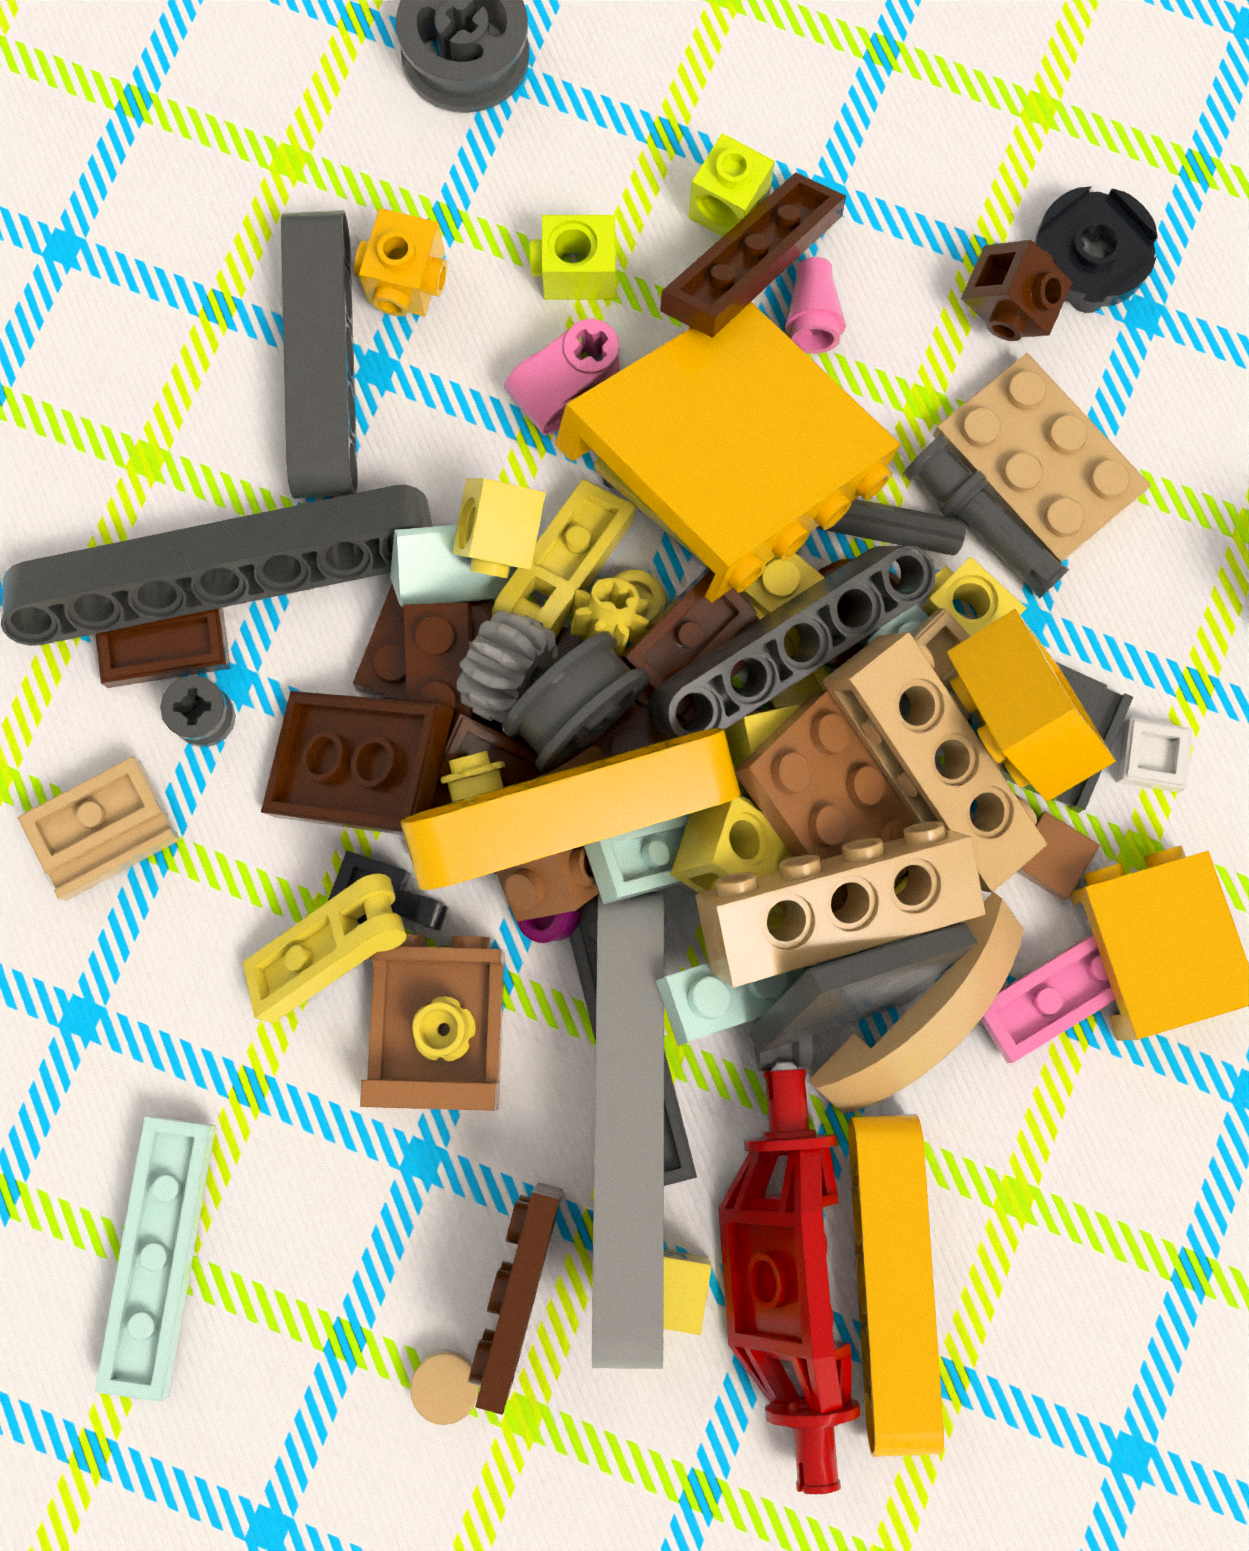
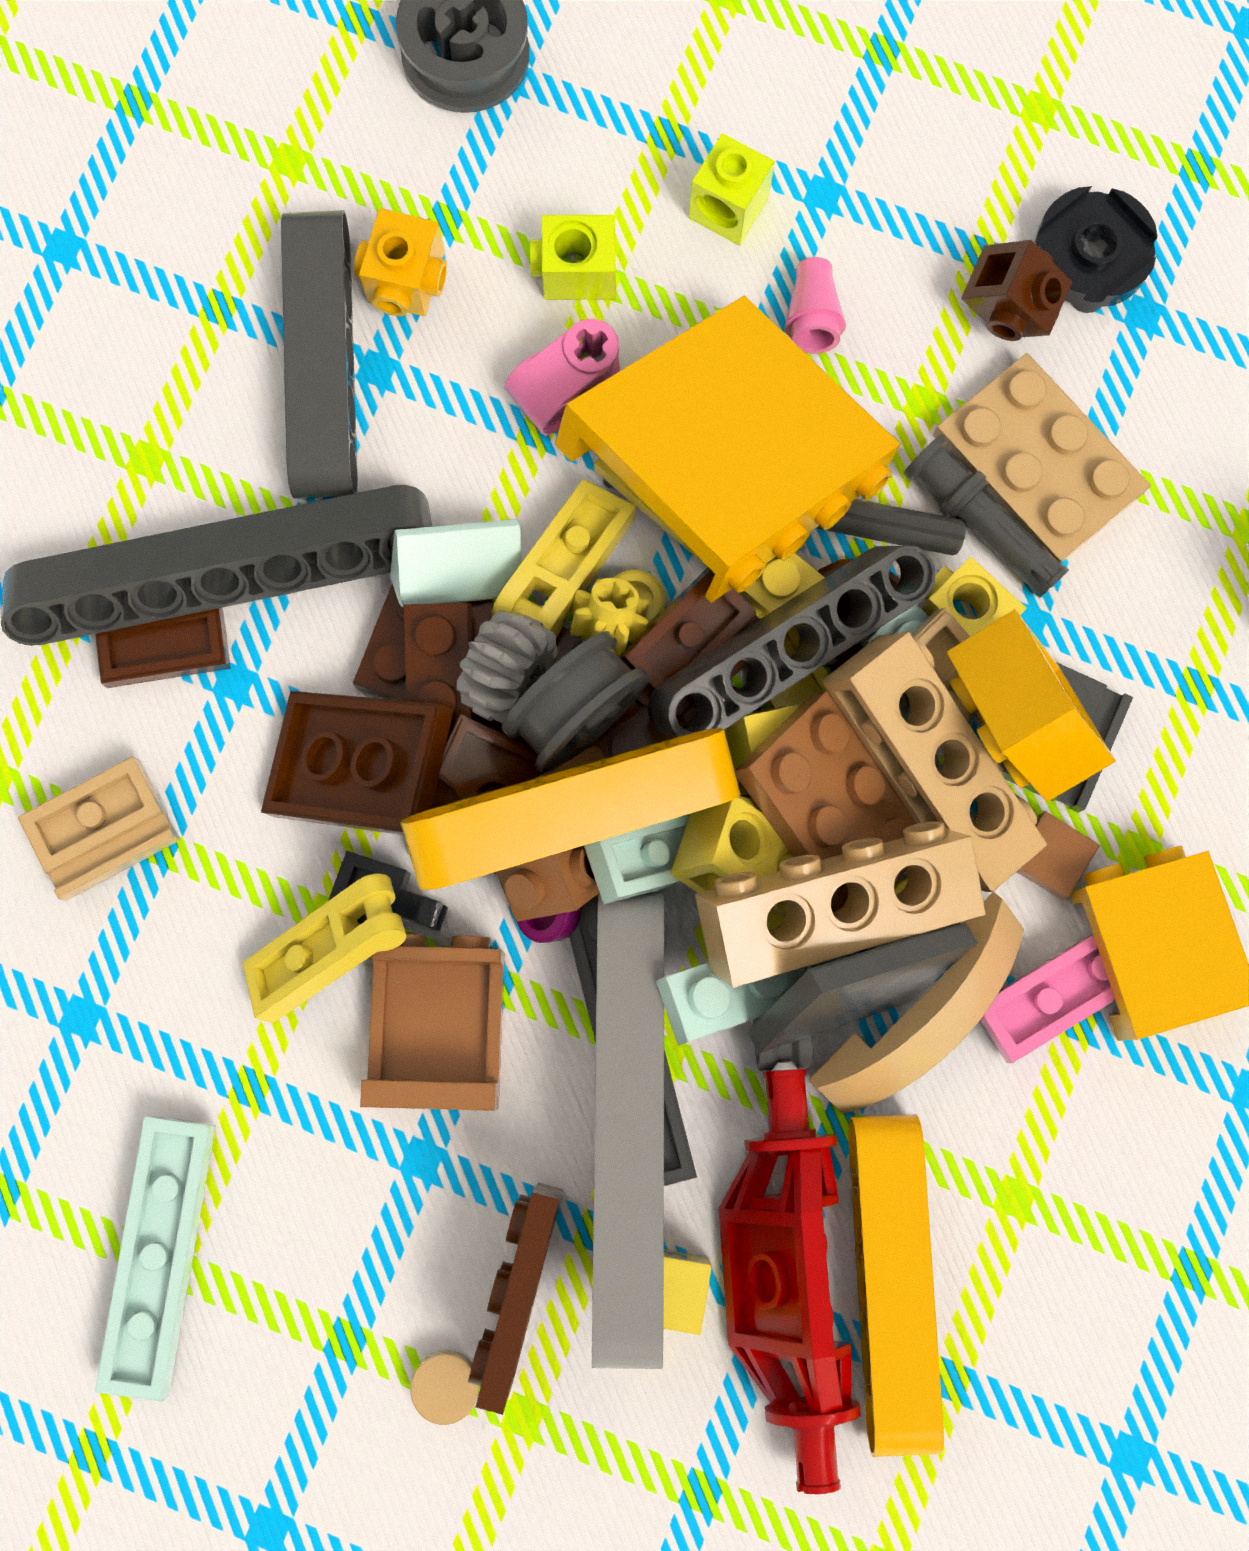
(207, 721): dark grey wheel -> none
(426, 1029): light yellow plate -> none
(473, 776): light yellow plate -> none
(498, 526): light yellow brick -> none
(752, 254): reddish brown plate -> none
(1154, 755): white tile -> none

